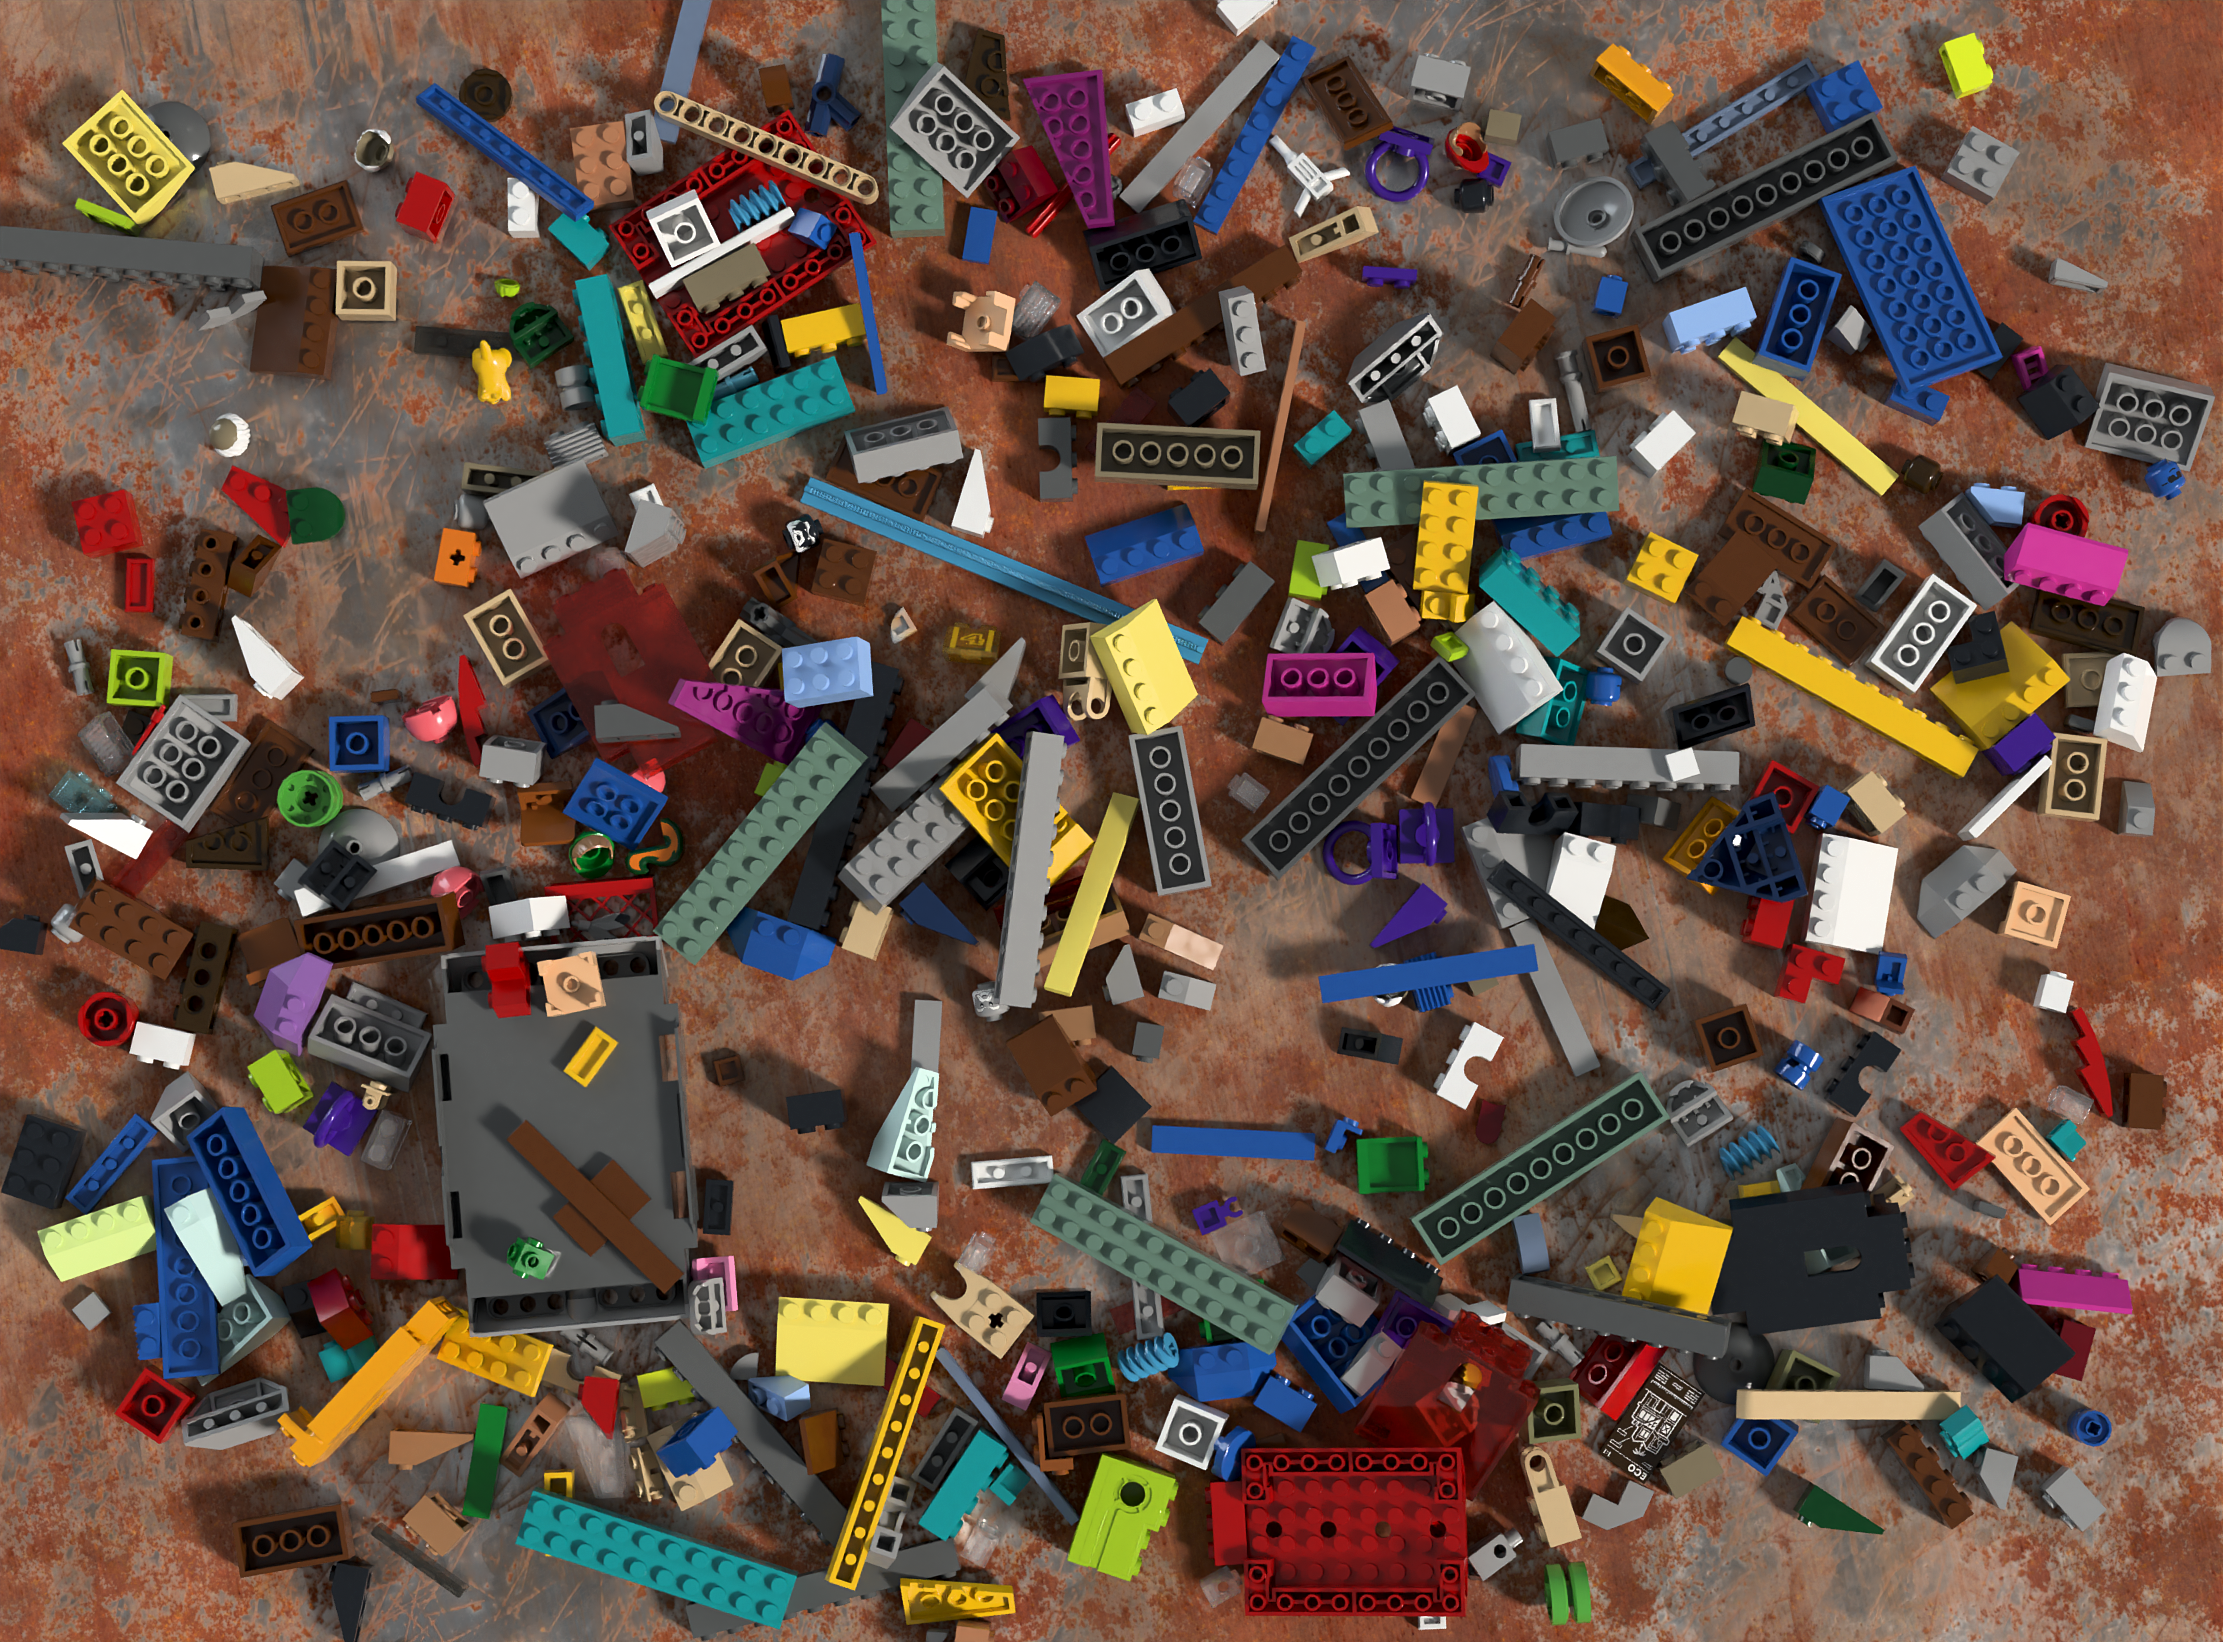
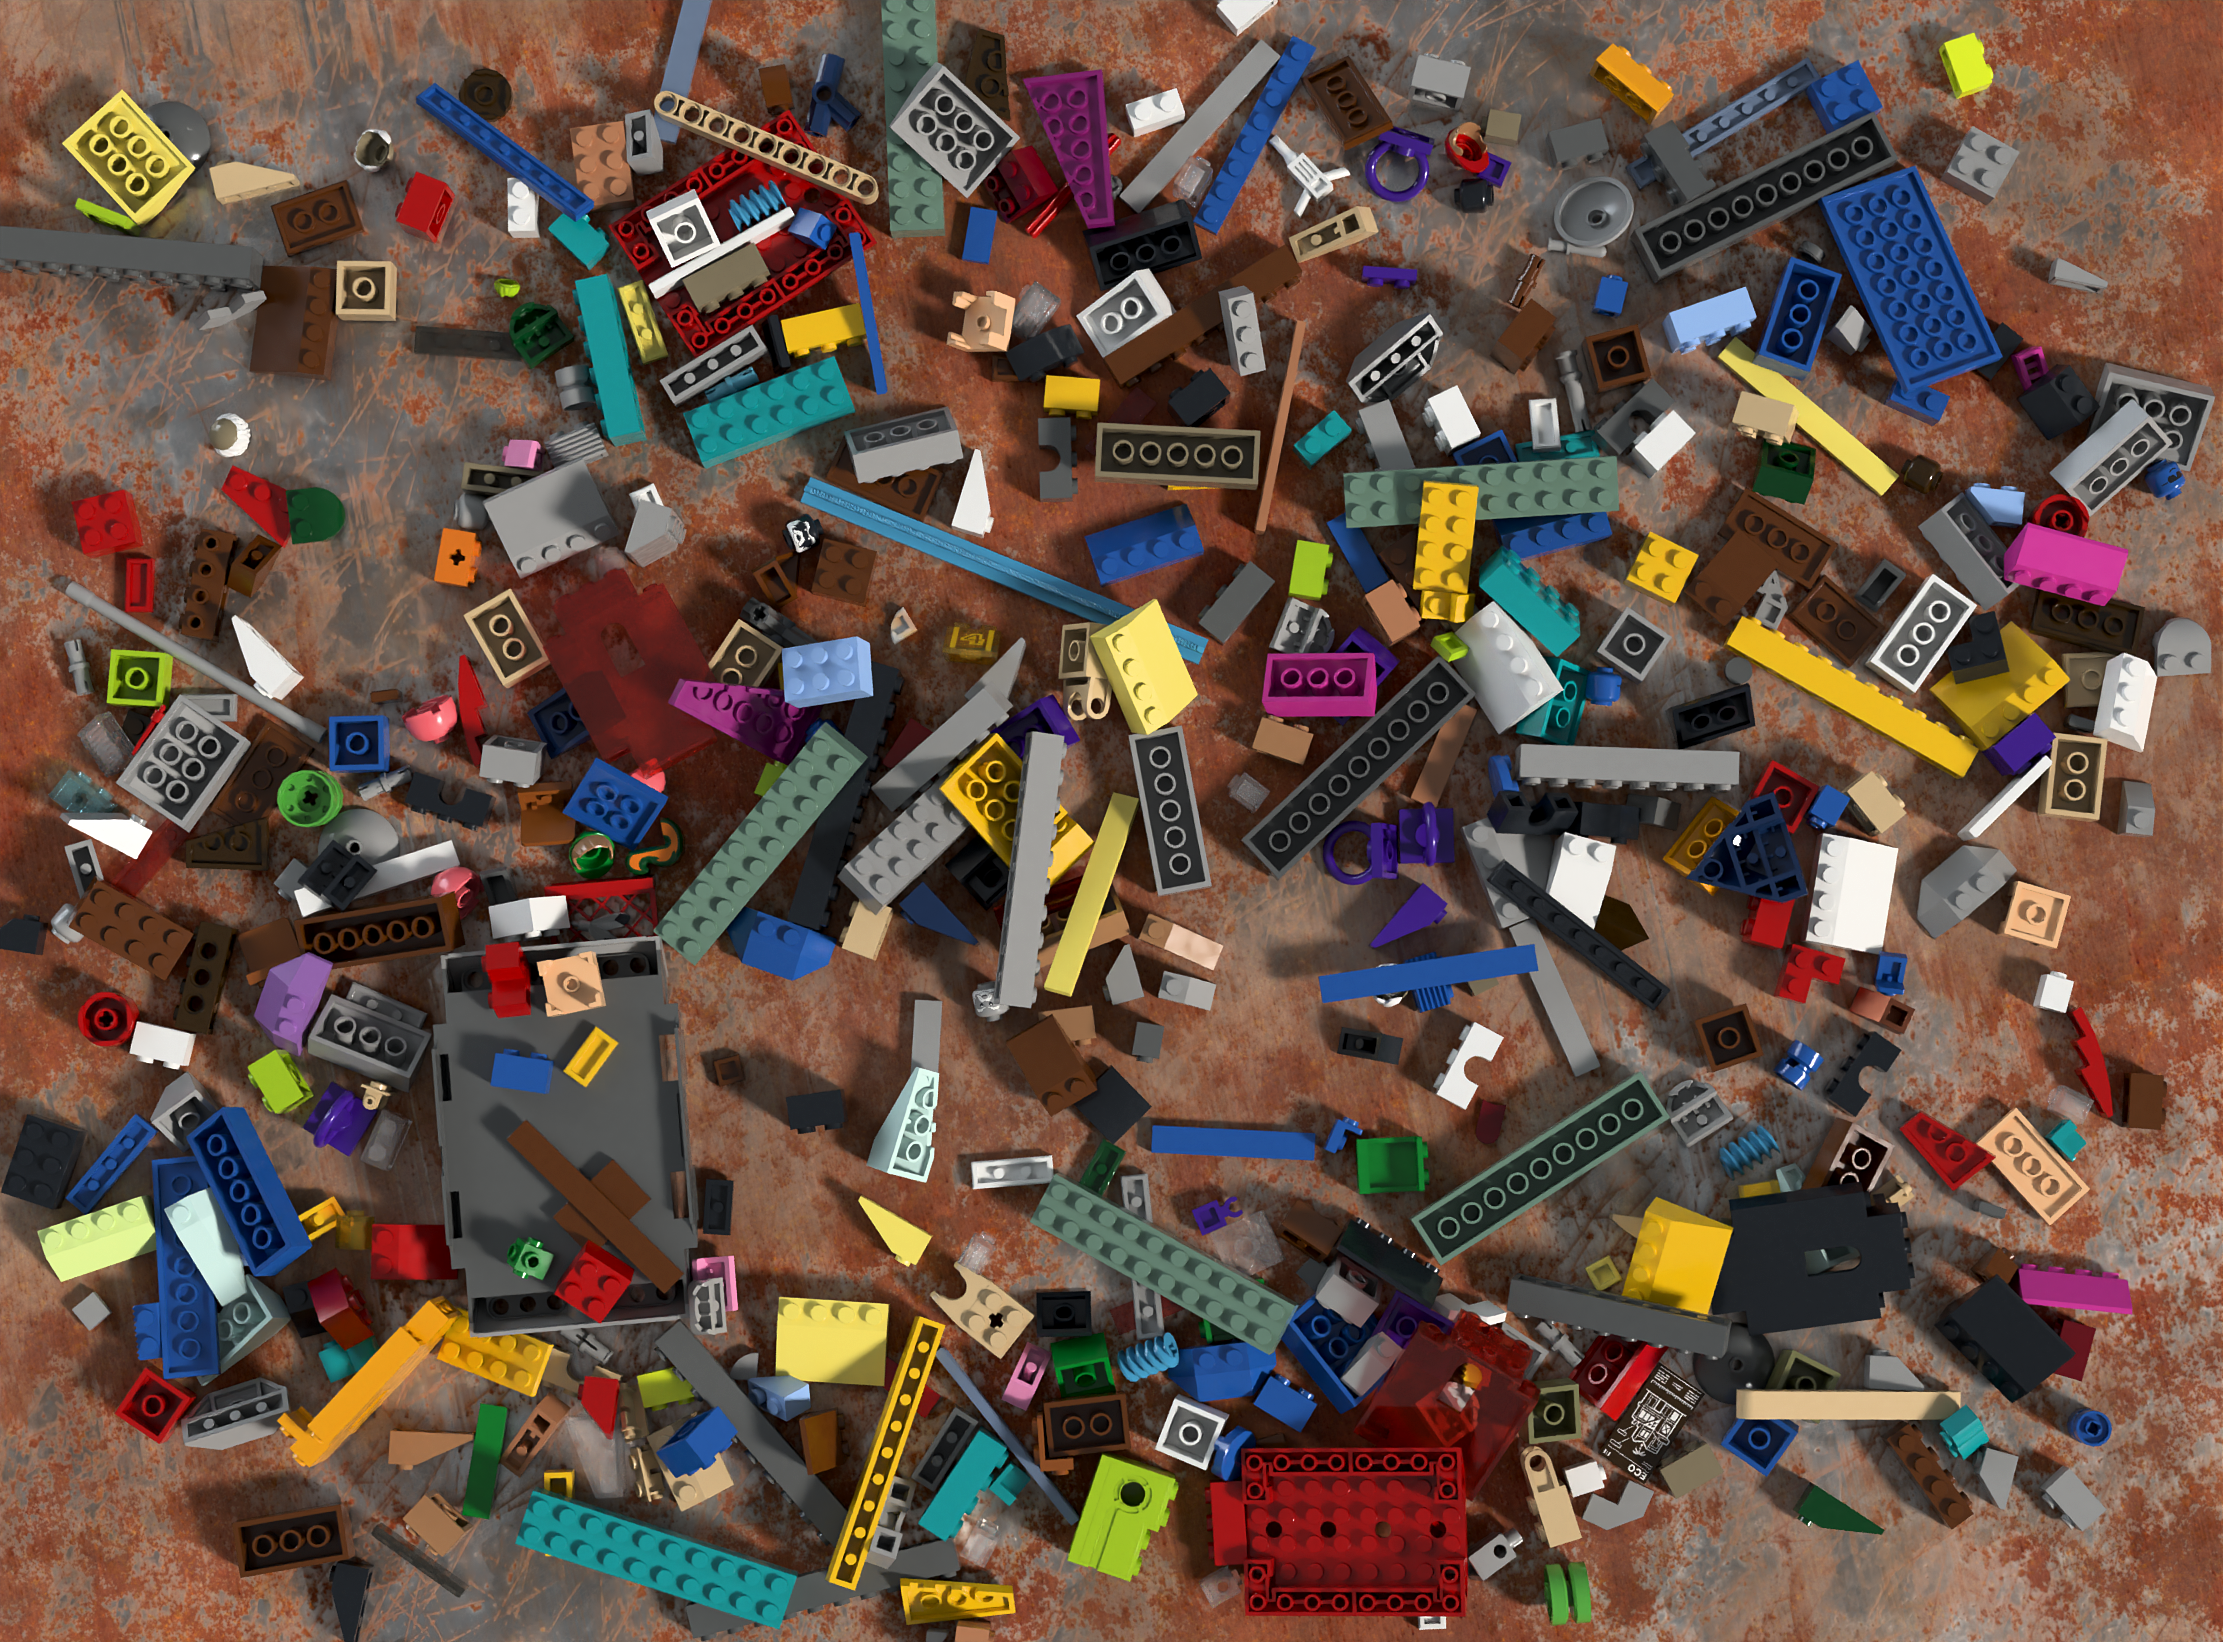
(89, 599): none -> light grey piece
(491, 371): yellow animal -> none
(522, 1072): none -> blue brick
(523, 455): none -> bright pink slope
(594, 1281): none -> red brick
(622, 723): dark grey slope -> none
(678, 389): green panel -> none
(913, 1203): light grey slope -> none
(1351, 563): white brick -> none
(1531, 1244): sand blue slope -> none
(1584, 1477): none -> white brick
(1647, 402): none -> dark grey arch
(1682, 764): white tile -> none
(2111, 457): none -> light grey slope

